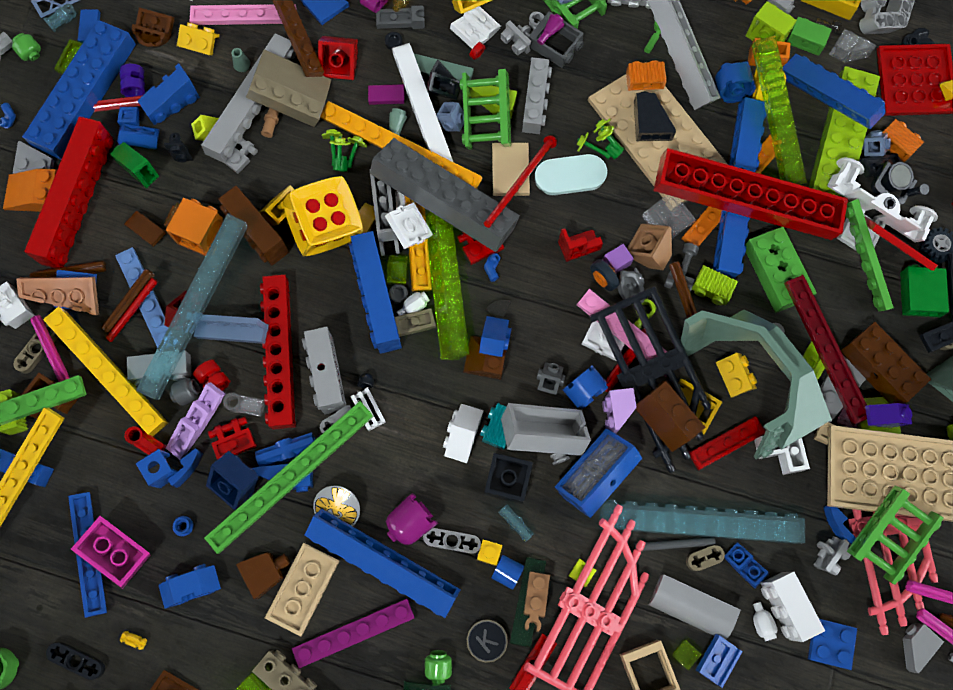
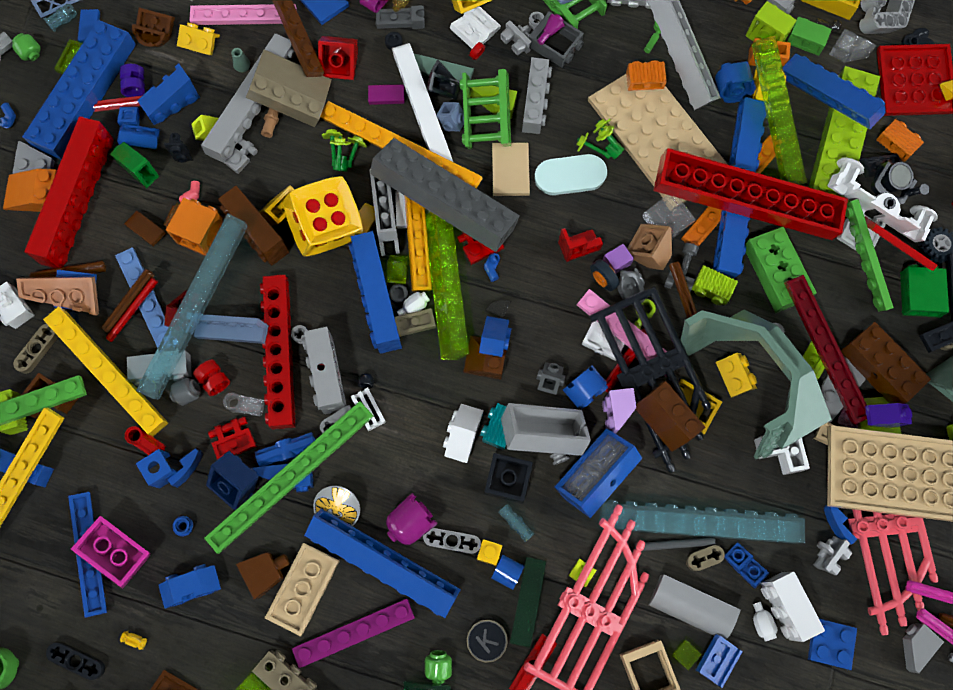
(49, 348): dark pink axle -> none
(193, 193): none -> coral arm
(196, 420): lavender slope -> none
(295, 330): none -> light grey bush
(397, 120): sand green cone -> none
(409, 225): white plate -> none
(536, 598): medium nougat plate -> none
(549, 142): red bar -> none
(651, 119): black slope -> none
(727, 443): red tile -> none
(871, 149): sand blue brick -> none
(878, 522): bright green fence -> none

